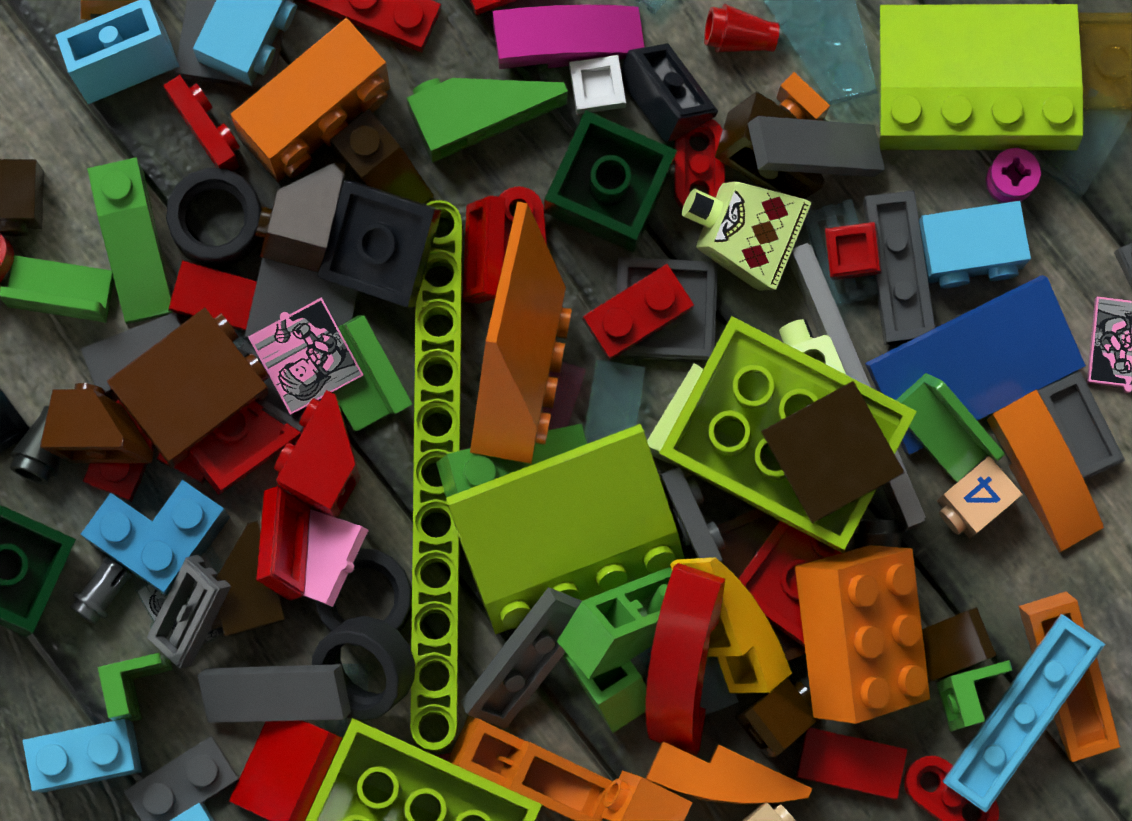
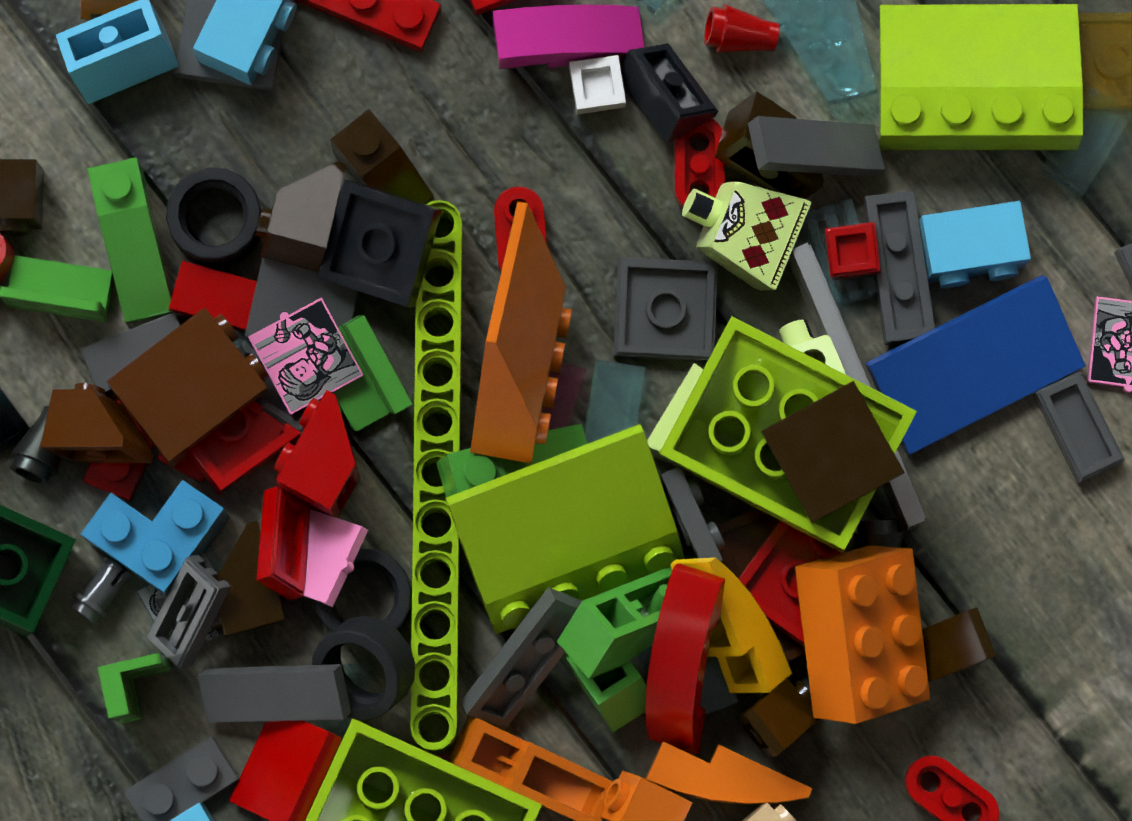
(82, 756): medium azure brick -> none
(192, 107): red plate -> none
(312, 101): orange brick -> none
(471, 110): bright green slope -> none
(483, 248): red tile -> none
(609, 181): dark green brick -> none
(638, 312): red plate -> none
(801, 99): orange plate -> none
(851, 763): red tile -> none
(947, 428): bright green panel -> none
(960, 695): bright green panel -> none
(977, 498): light nougat brick -> none
(1010, 185): dark pink wheel -> none
(1023, 713): medium azure tile -> none
(1046, 470): orange slope -> none
(1085, 716): orange slope -> none

